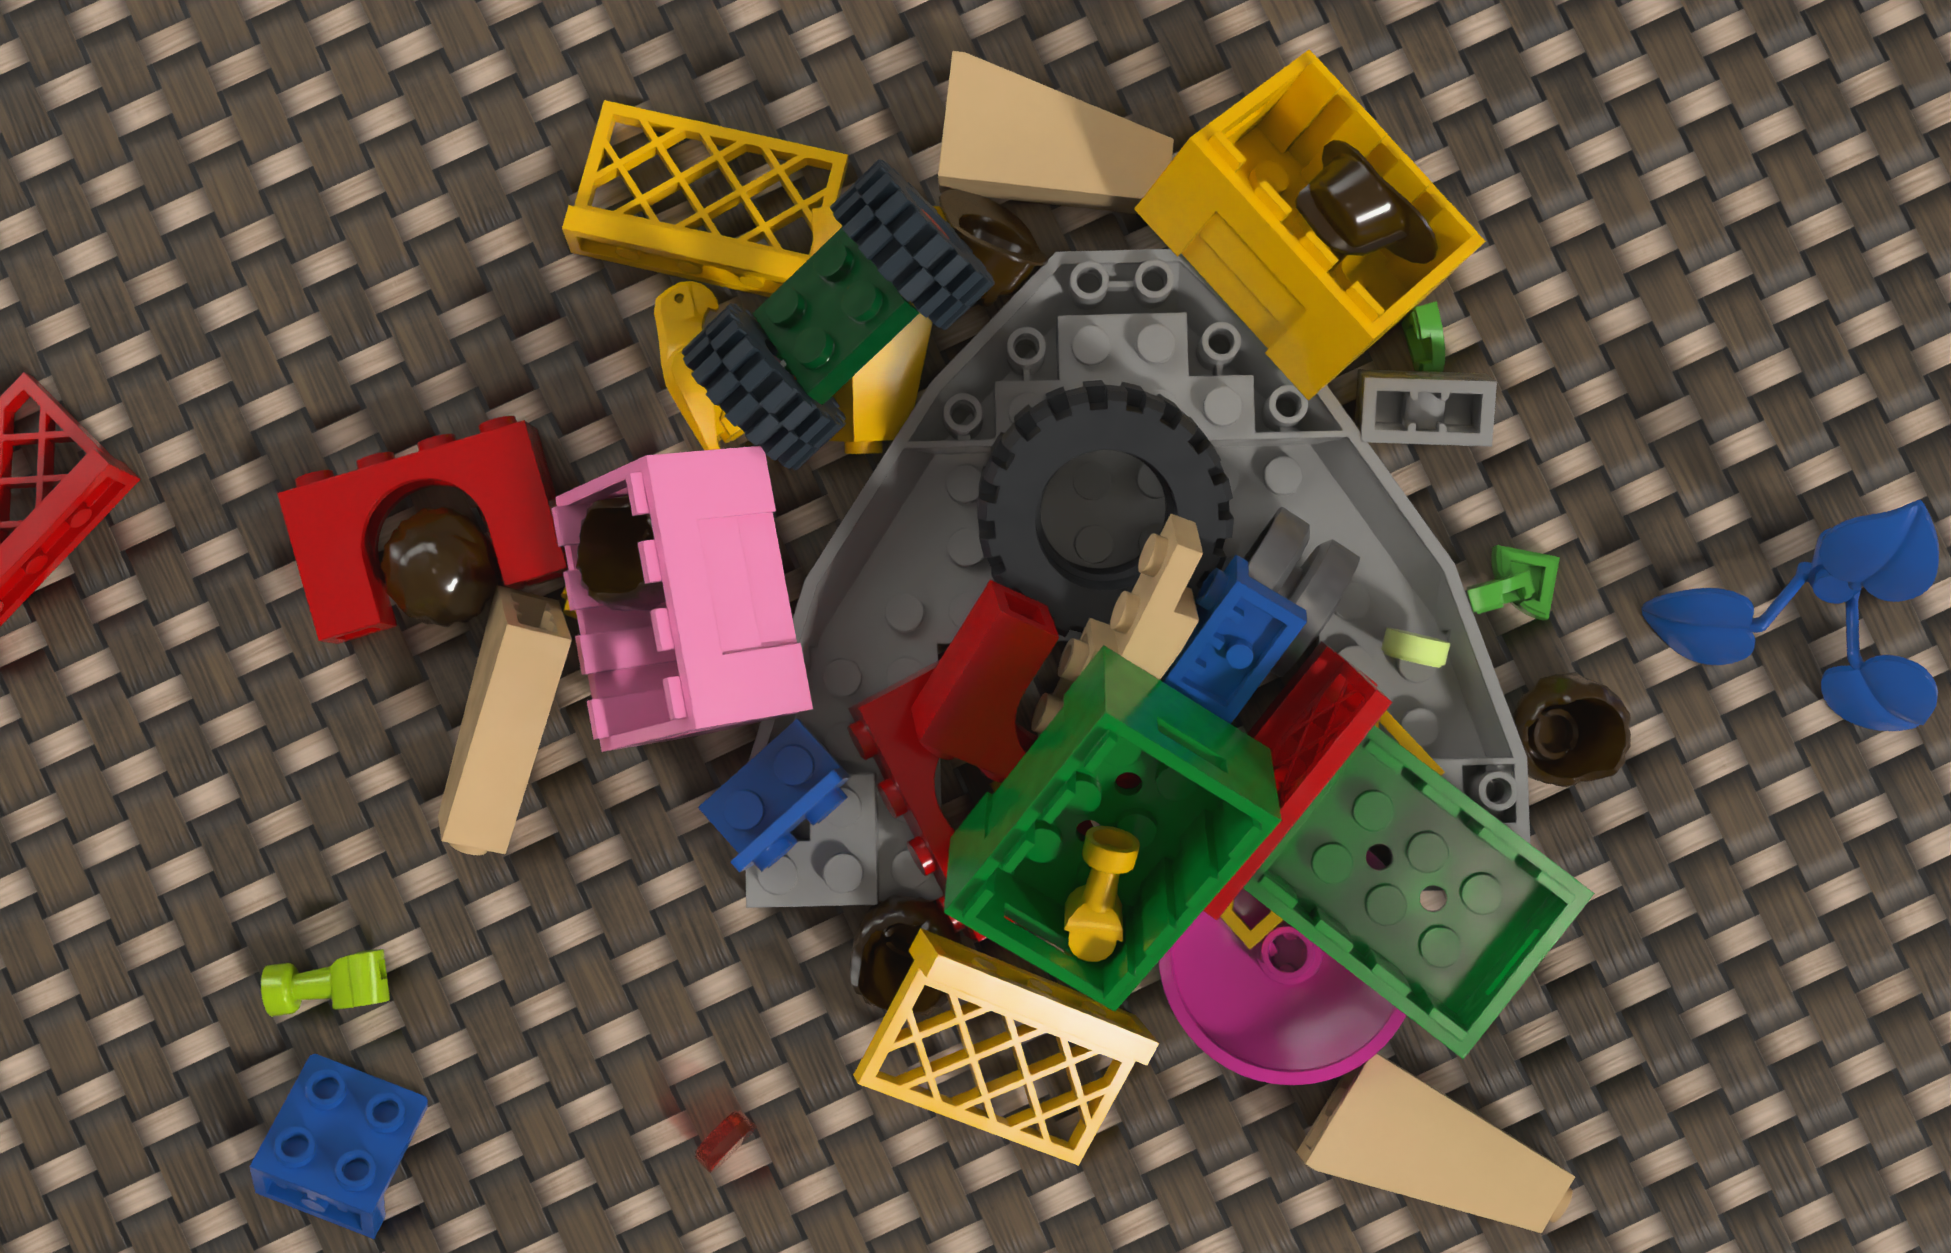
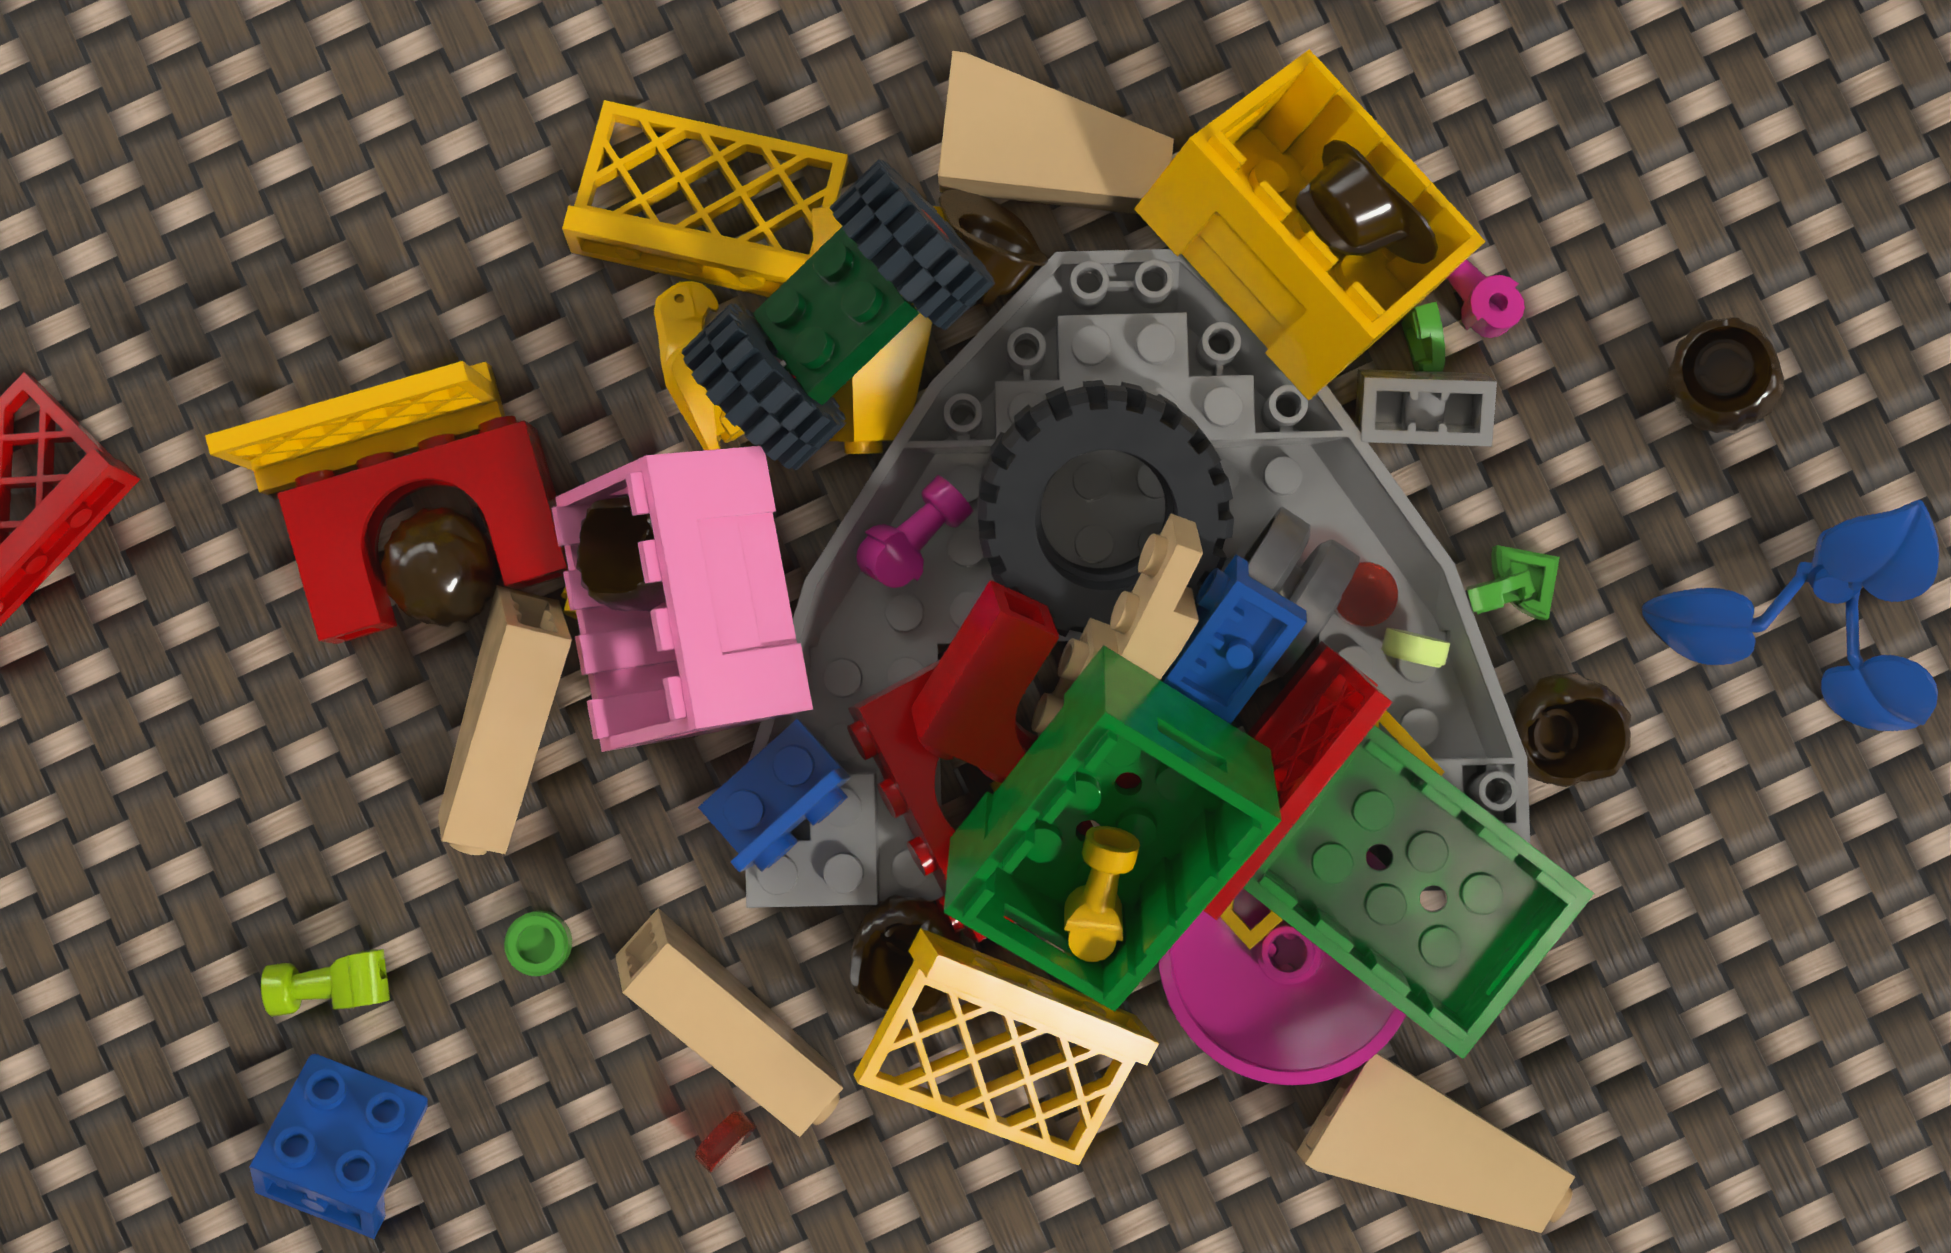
(361, 424): none -> yellow fence
(538, 943): none -> bright green tile
(726, 1024): none -> tan slope
(894, 553): none -> dark pink leg
(1368, 597): none -> clear red tile
(1490, 302): none -> dark pink leg
(1725, 375): none -> dark brown hair

